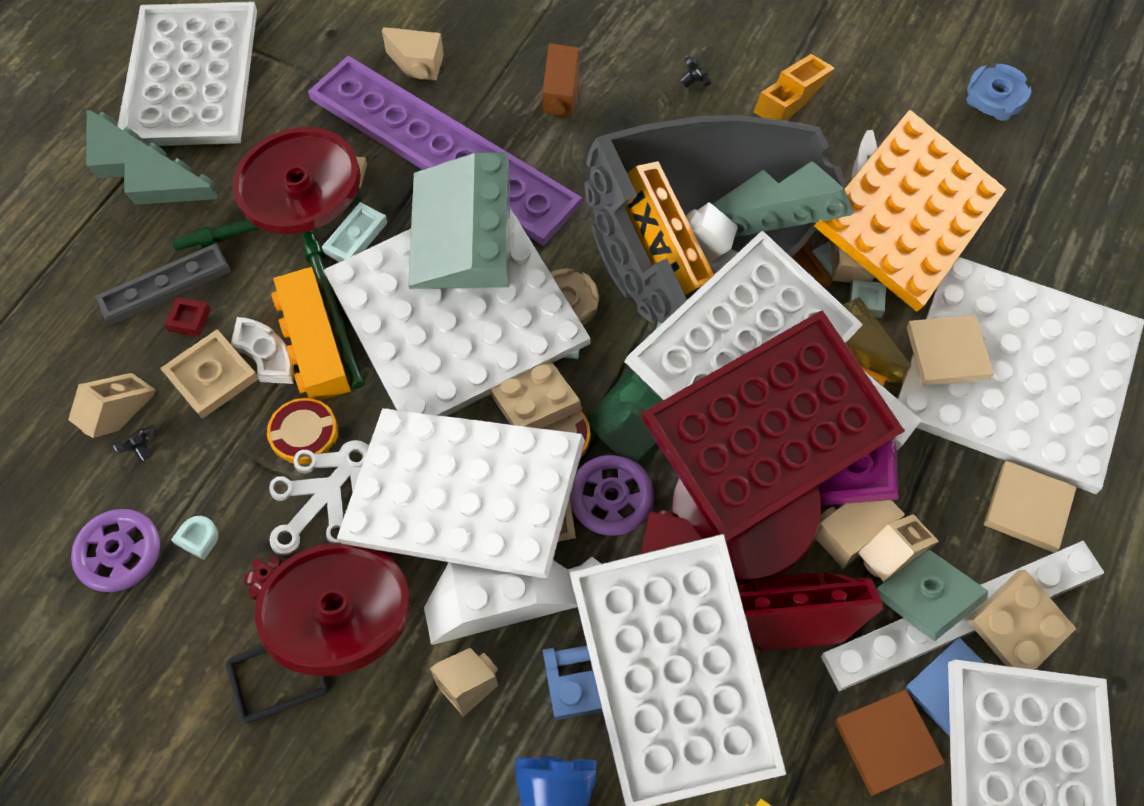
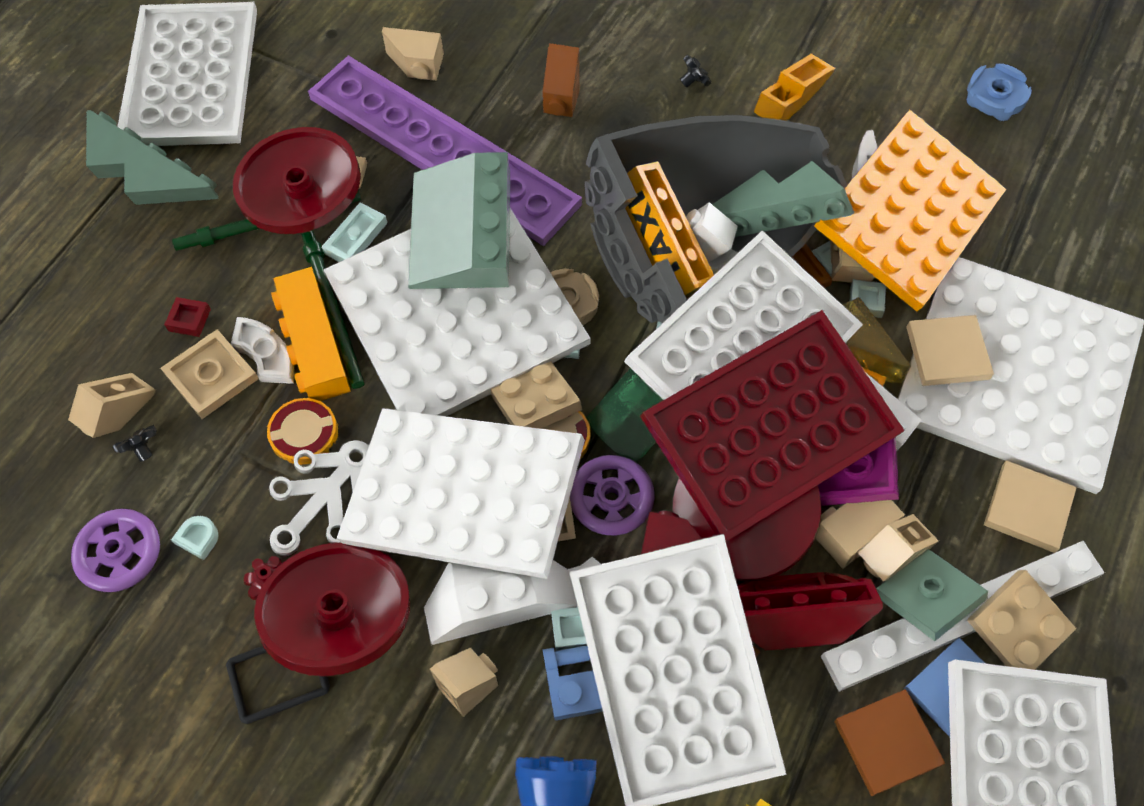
(162, 284): dark grey tile -> none
(567, 629): none -> light aqua tile

